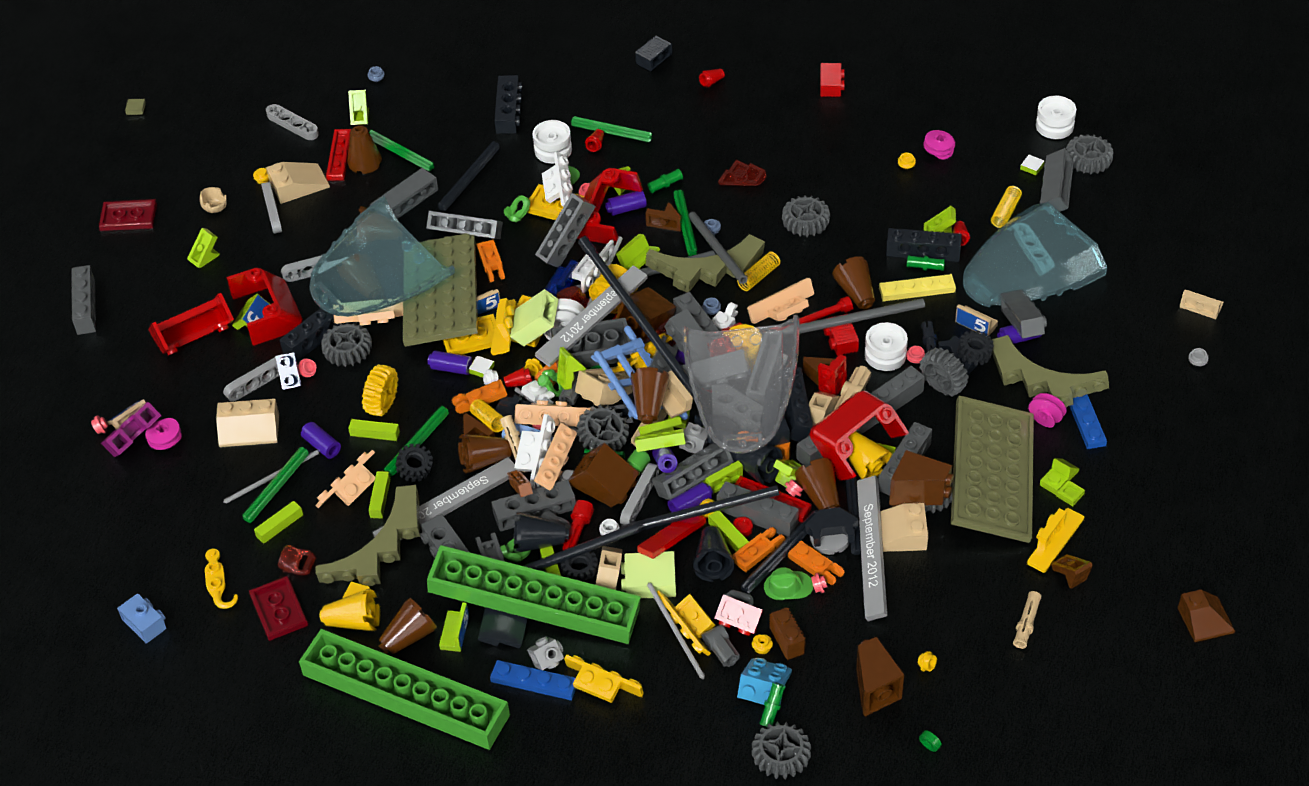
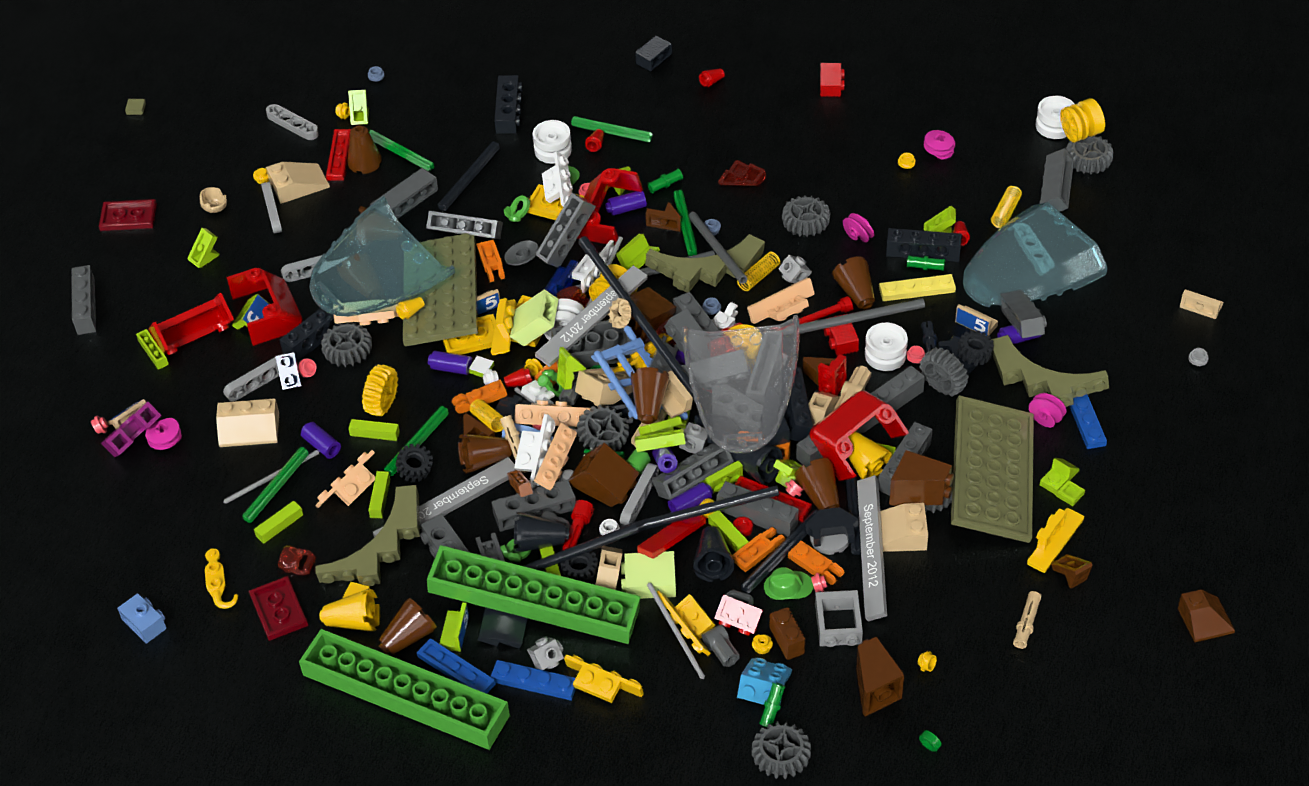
(152, 349): none -> lime piece
(343, 110): none -> yellow plate
(409, 307): none -> yellow cone
(454, 666): none -> blue plate
(521, 253): none -> dark grey dish
(623, 307): none -> tan gear
(794, 269): none -> light grey brick
(838, 601): none -> light grey window
(857, 226): none -> dark pink piece
(1032, 165): white tile -> none
(1082, 120): none -> yellow wheel

